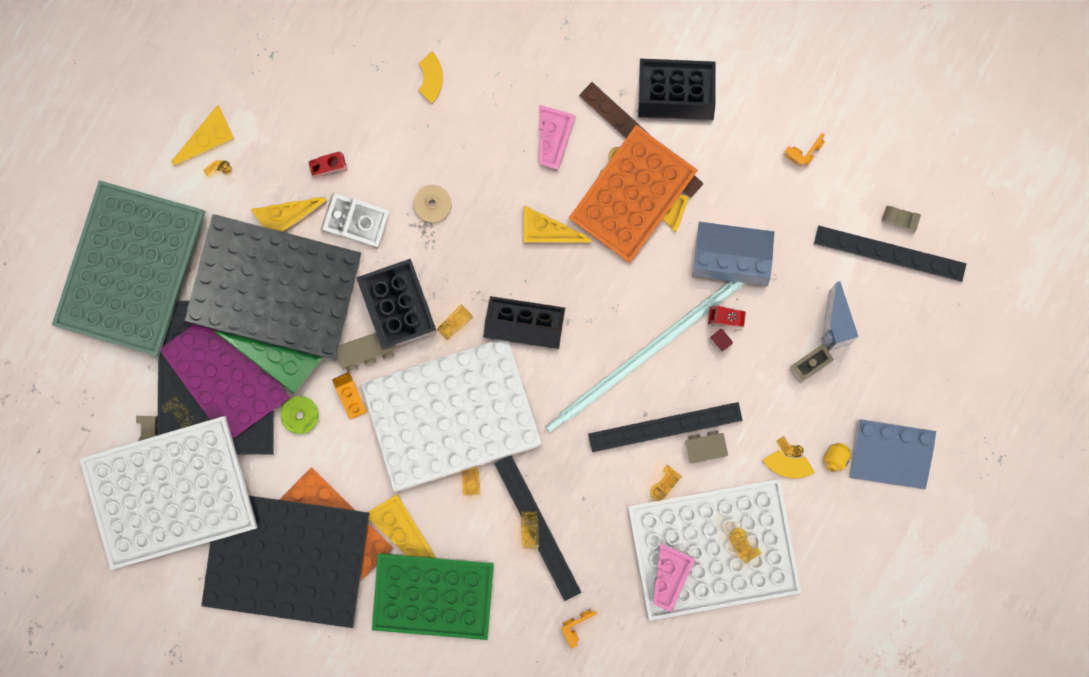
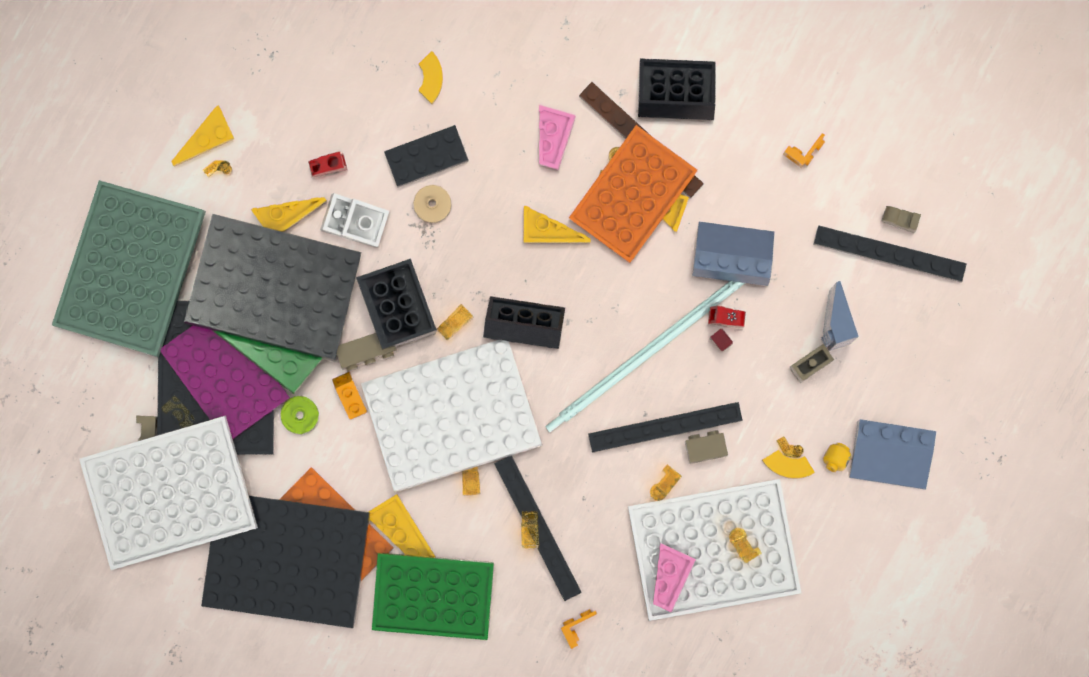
(426, 156): none -> black plate

